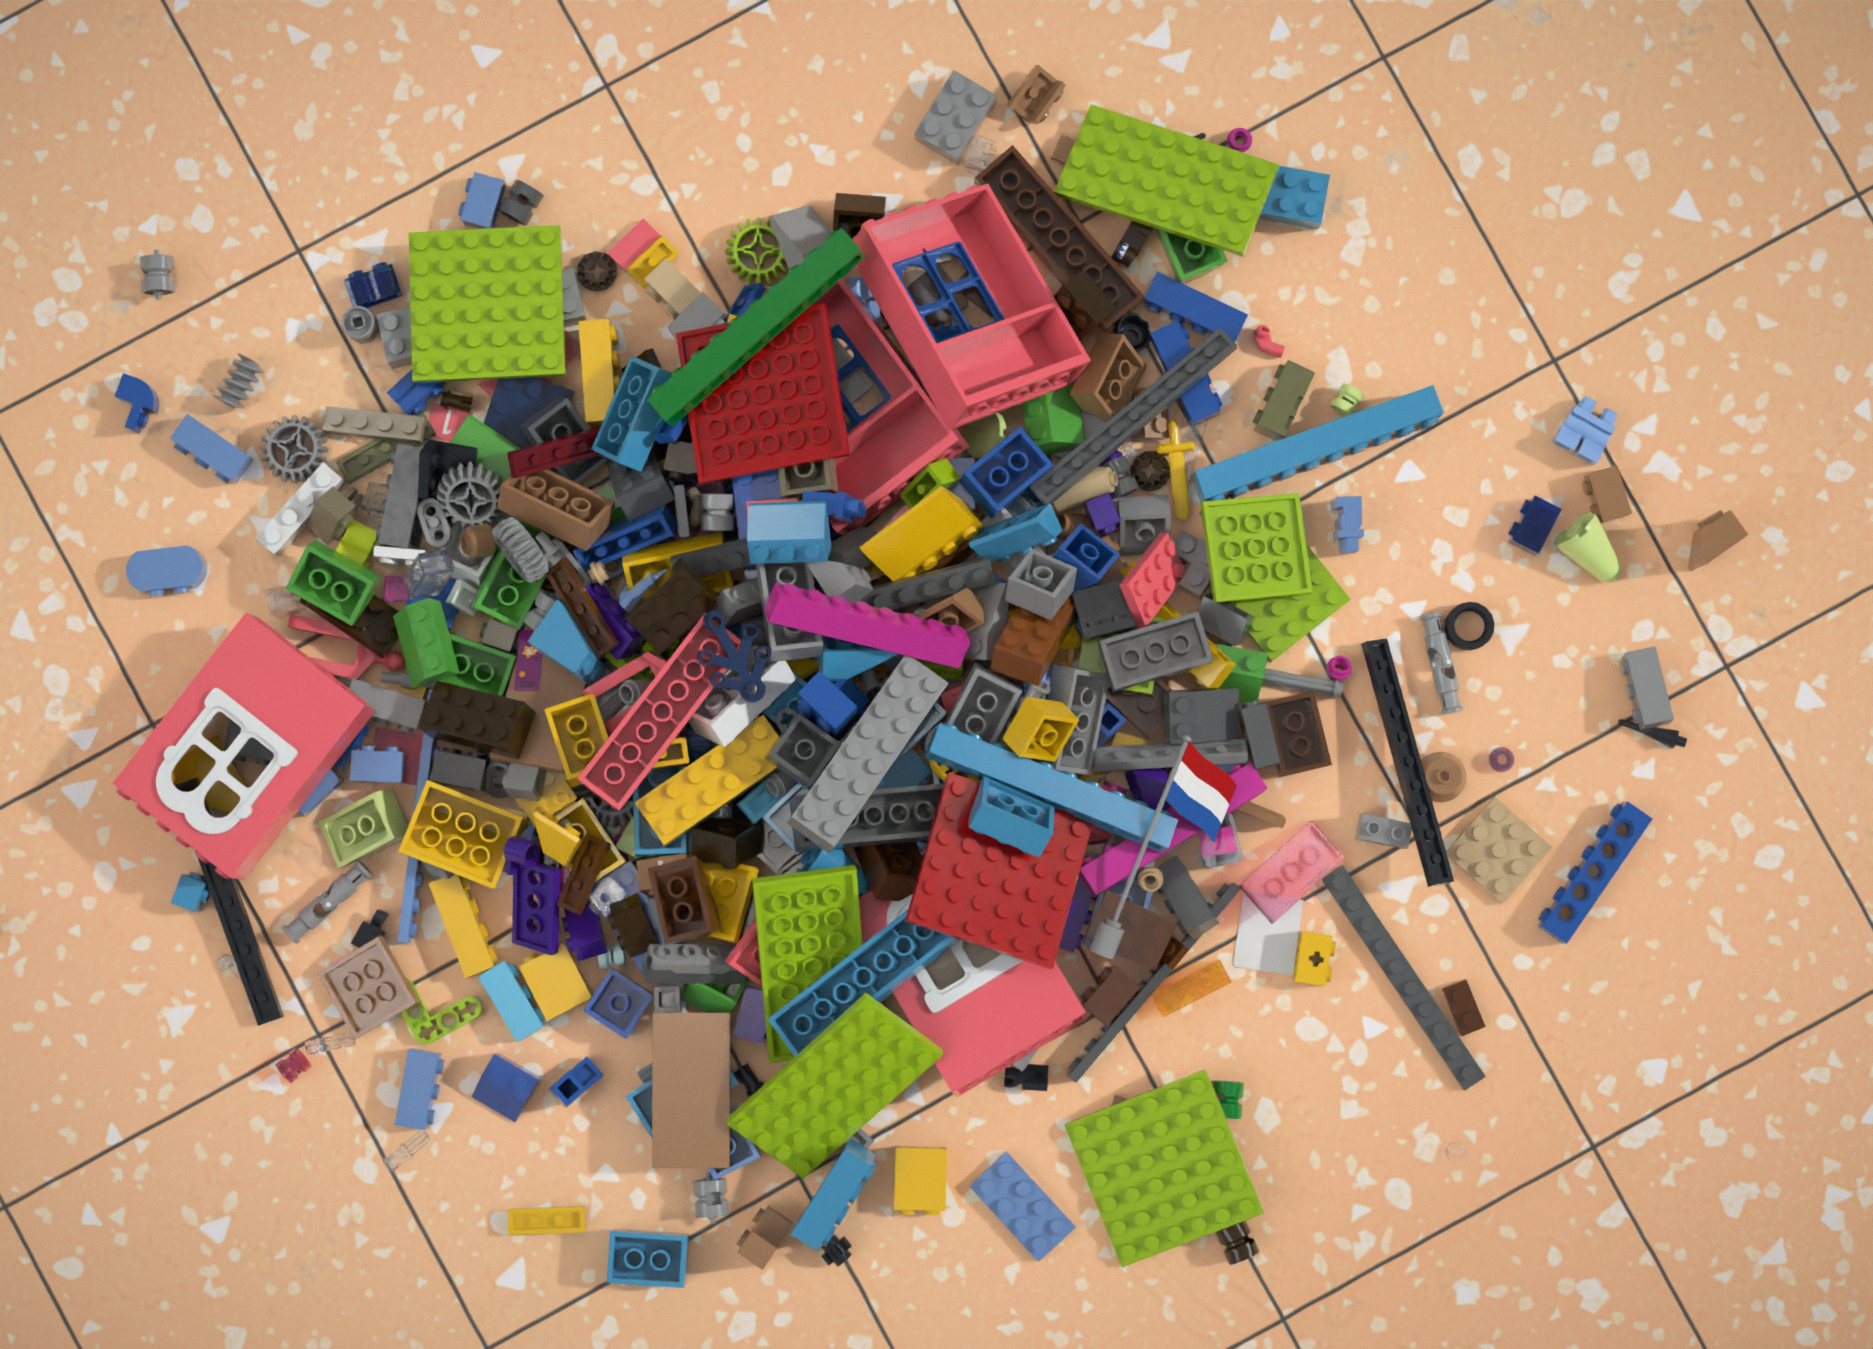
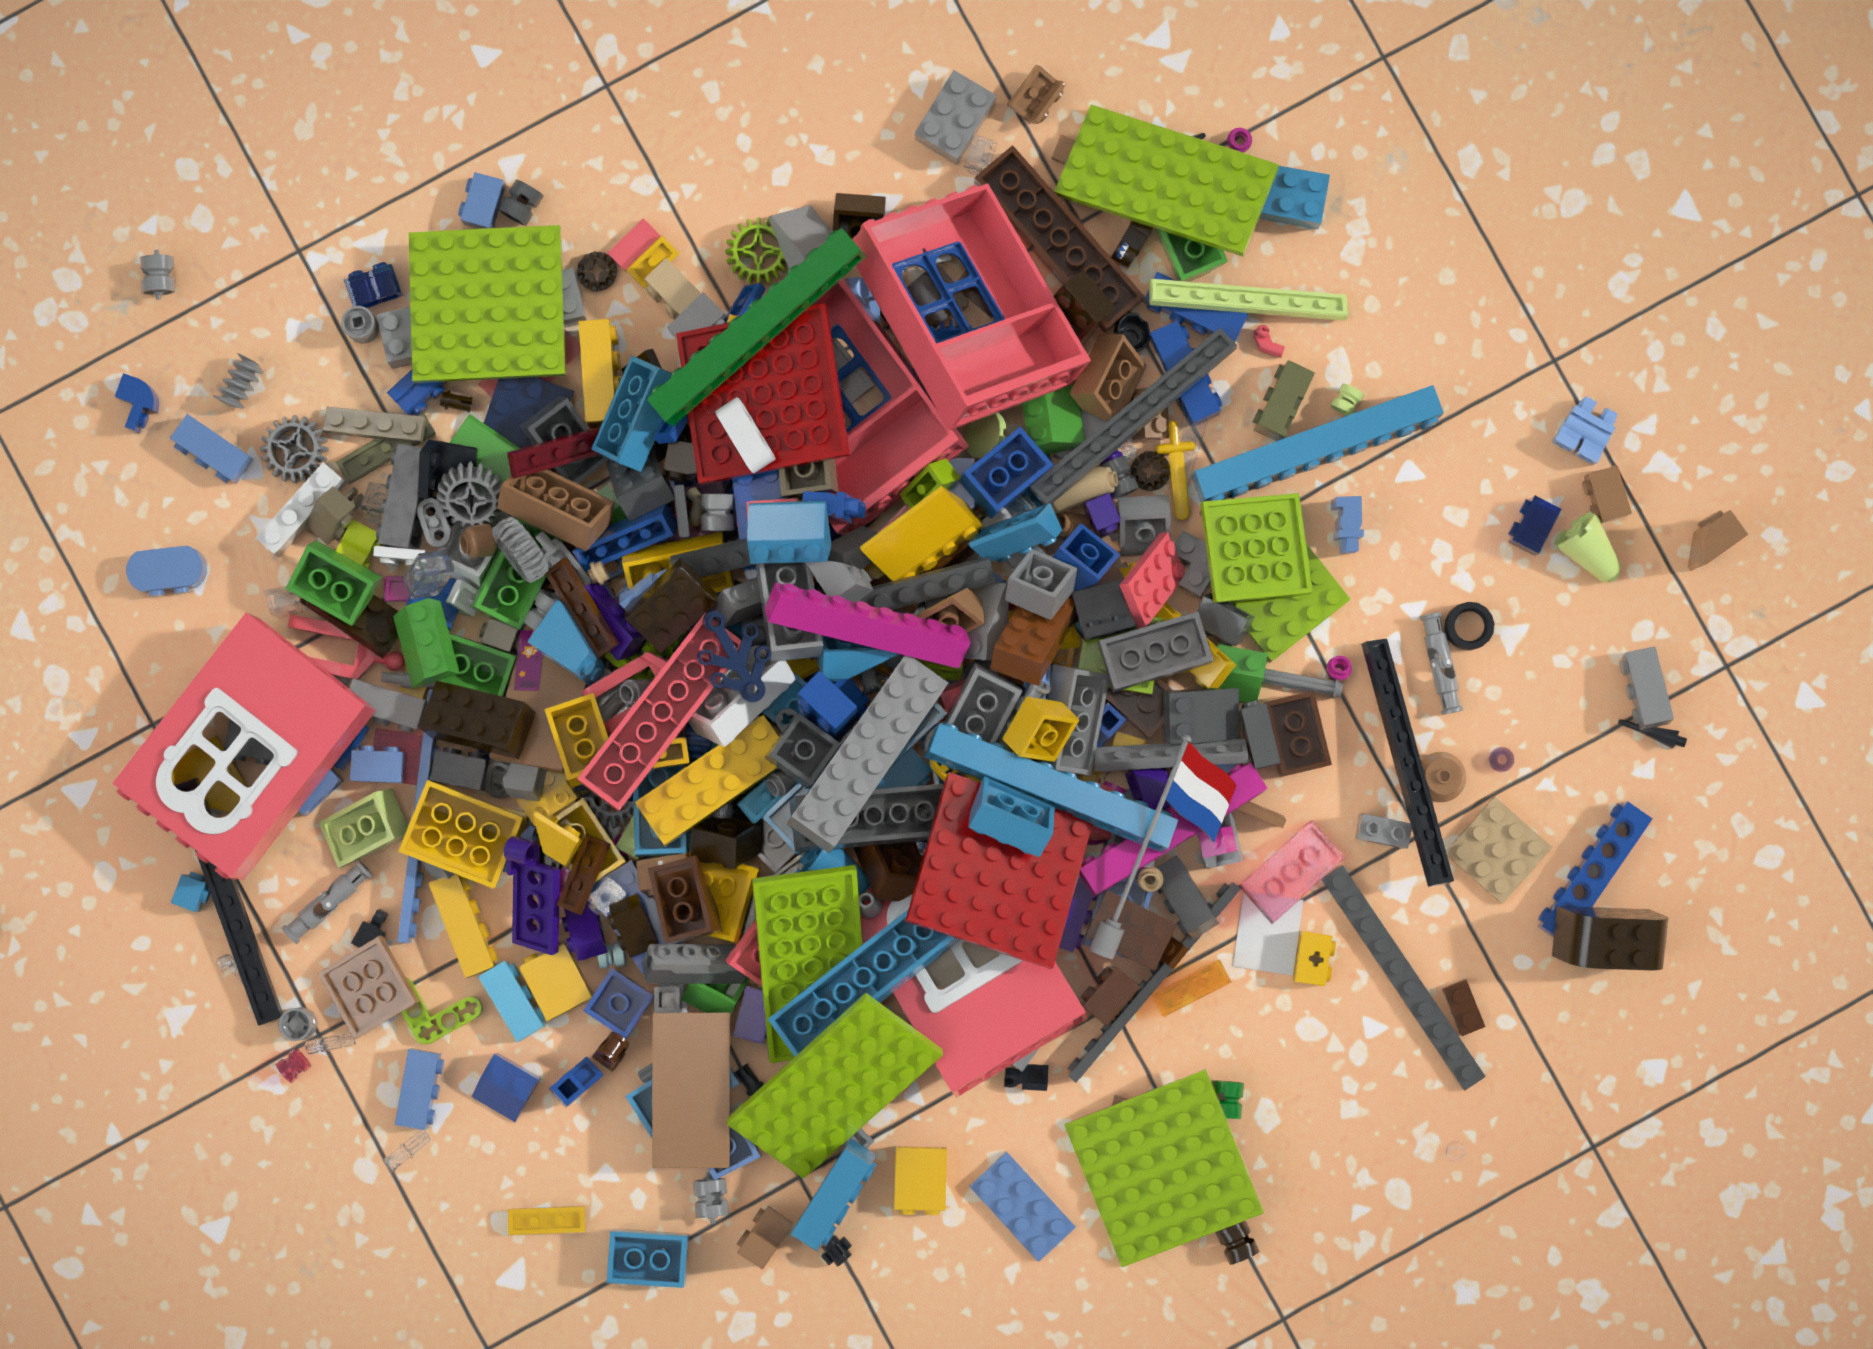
(298, 1024): none -> light grey wheel
(446, 422): coral sticker -> none
(611, 1051): none -> reddish brown piece
(745, 435): none -> white beam
(871, 910): none -> light grey cone
(1248, 299): none -> yellowish green tile
(1610, 938): none -> dark brown brick

